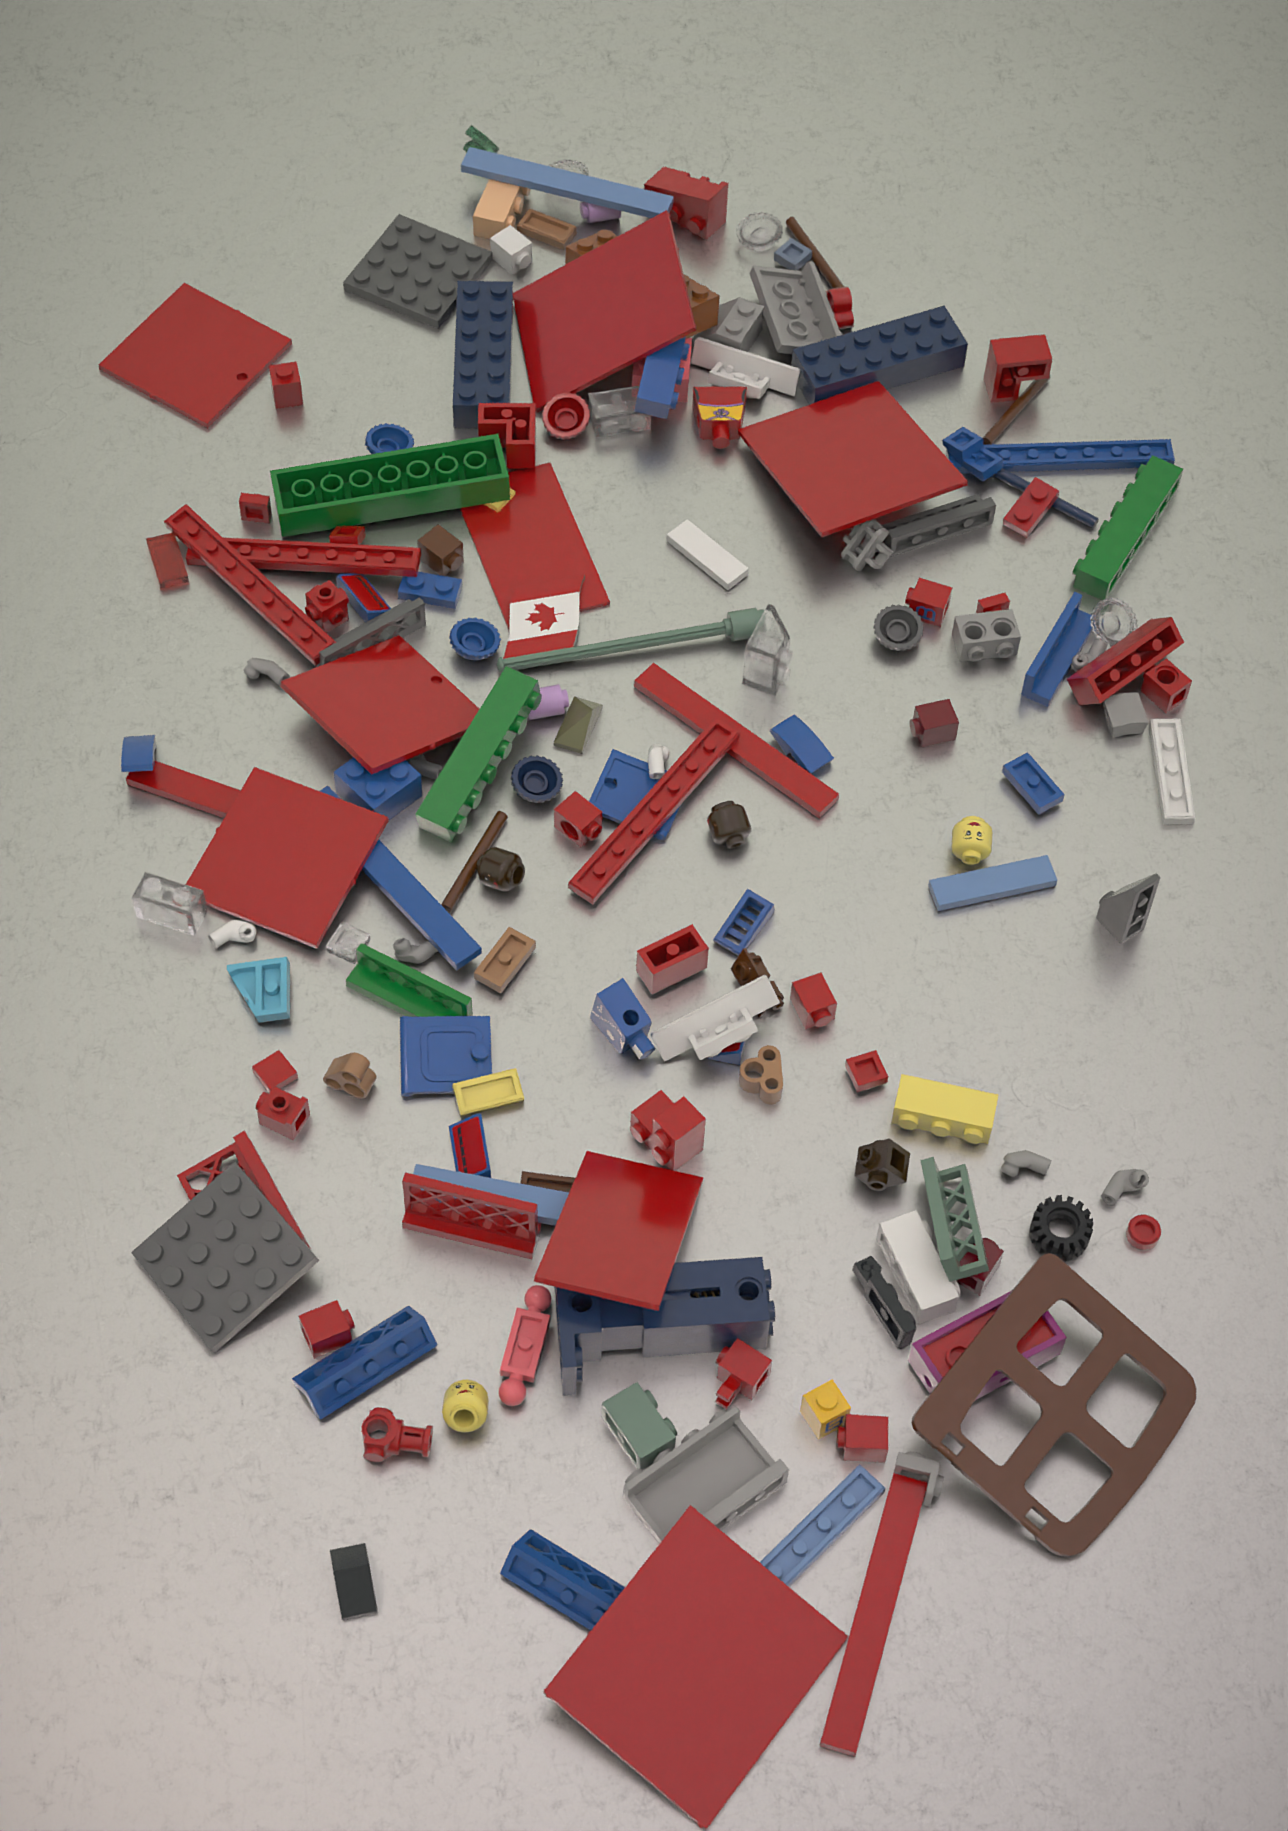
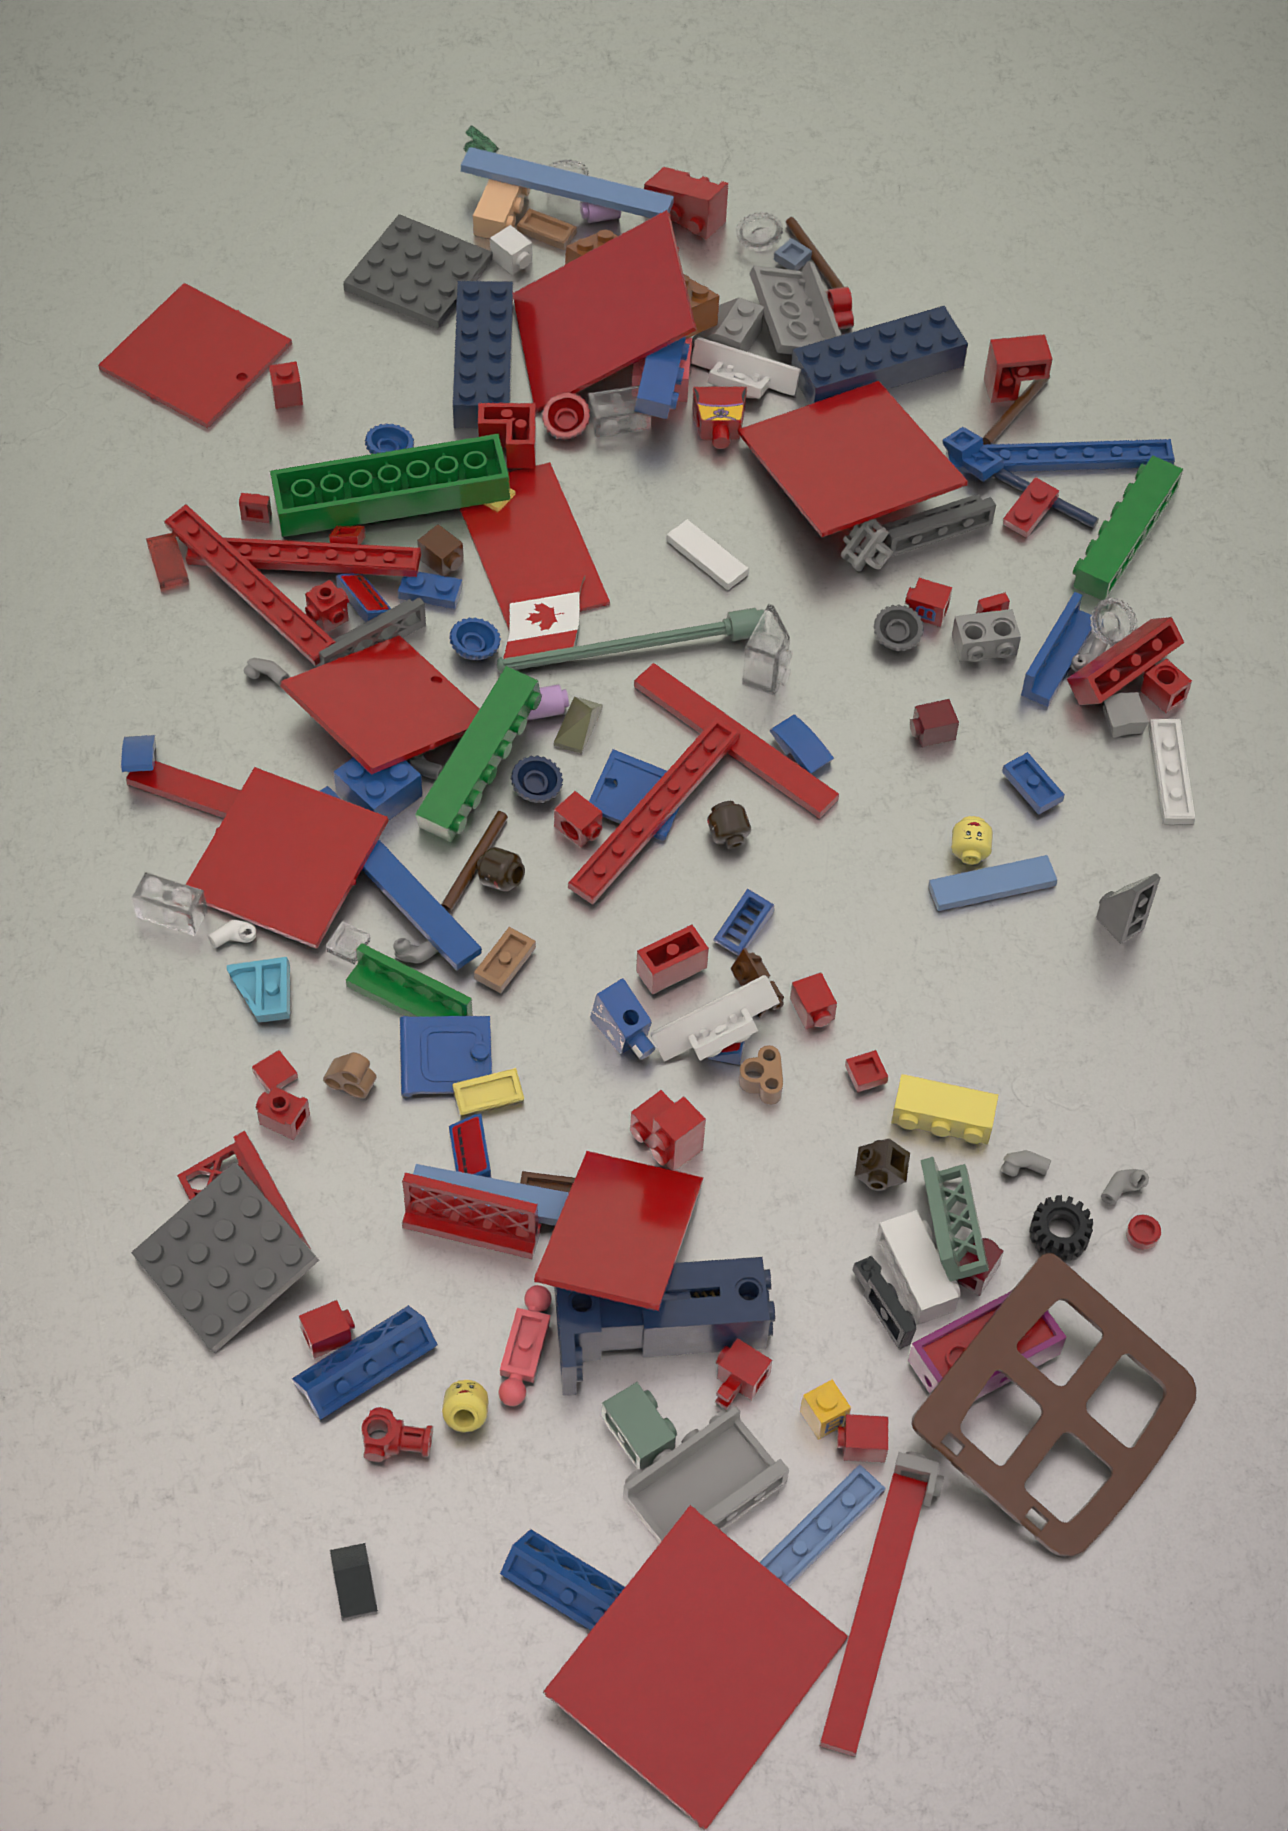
(656, 757): white arm -> none

